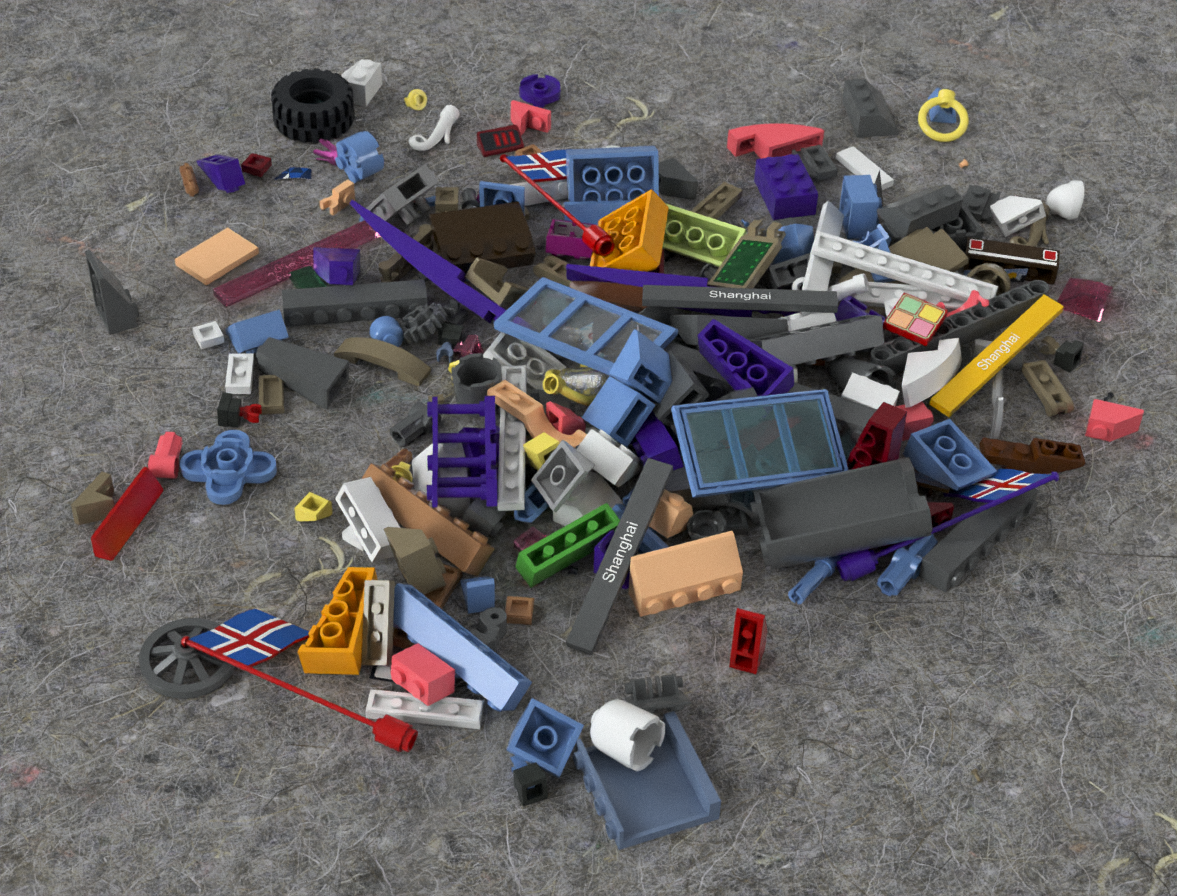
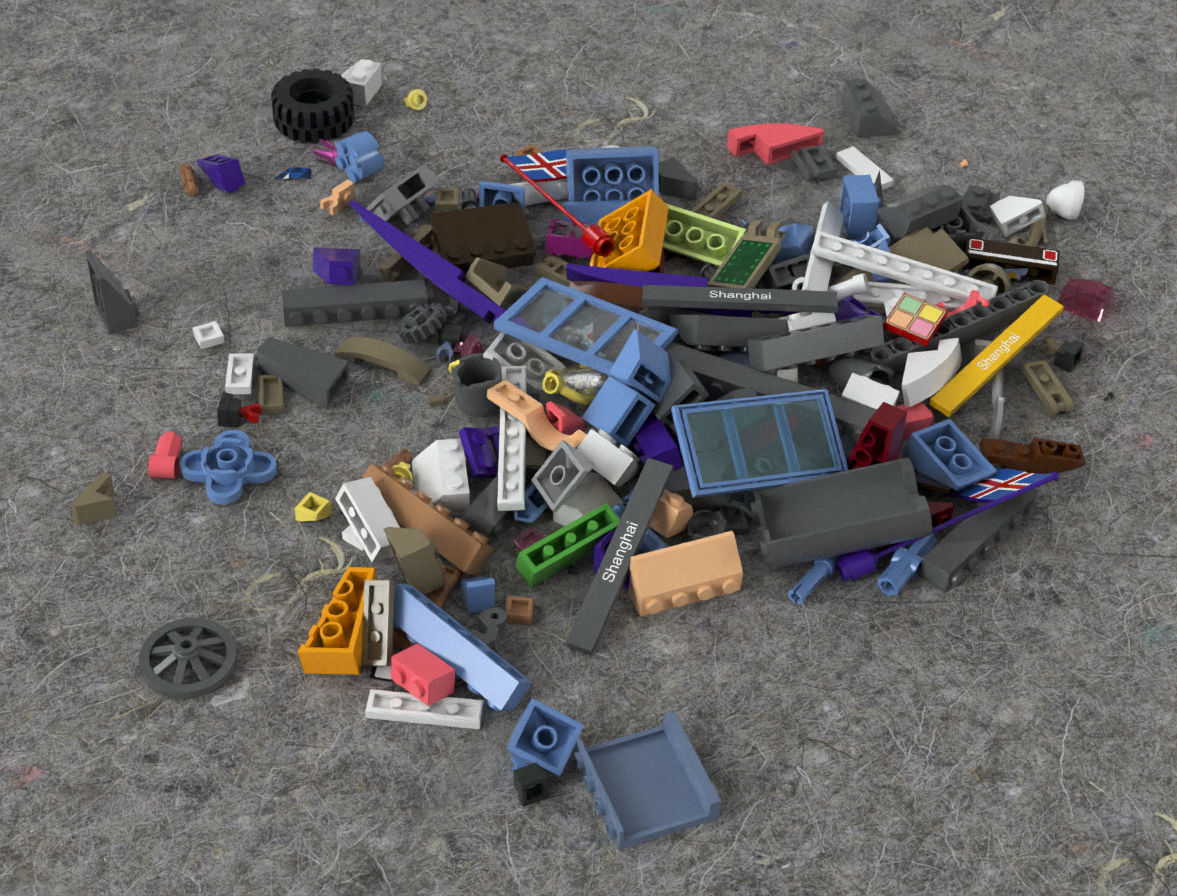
(126, 515): red slope -> none
(216, 256): light nougat tile -> none
(253, 332): medium blue slope -> none
(256, 164): dark red plate -> none
(260, 637): flag -> none
(279, 270): clear pink tile -> none
(306, 278): clear green tile -> none
(387, 330): medium blue head -> none
(413, 425): dark grey piece -> none
(447, 119): white plant -> none
(464, 487): dark purple fence -> none
(499, 140): slope -> none
(530, 116): coral slope -> none
(539, 90): dark purple plate -> none
(540, 449): light yellow brick -> none
(626, 733): white cylinder -> none
(670, 698): dark grey hinge -> none
(744, 362): dark purple wedge -> none
(748, 641): red slope -> none
(786, 187): dark purple brick -> none
(940, 114): medium blue slope -> none
(945, 99): light yellow piece -> none
(1112, 421): coral slope -> none

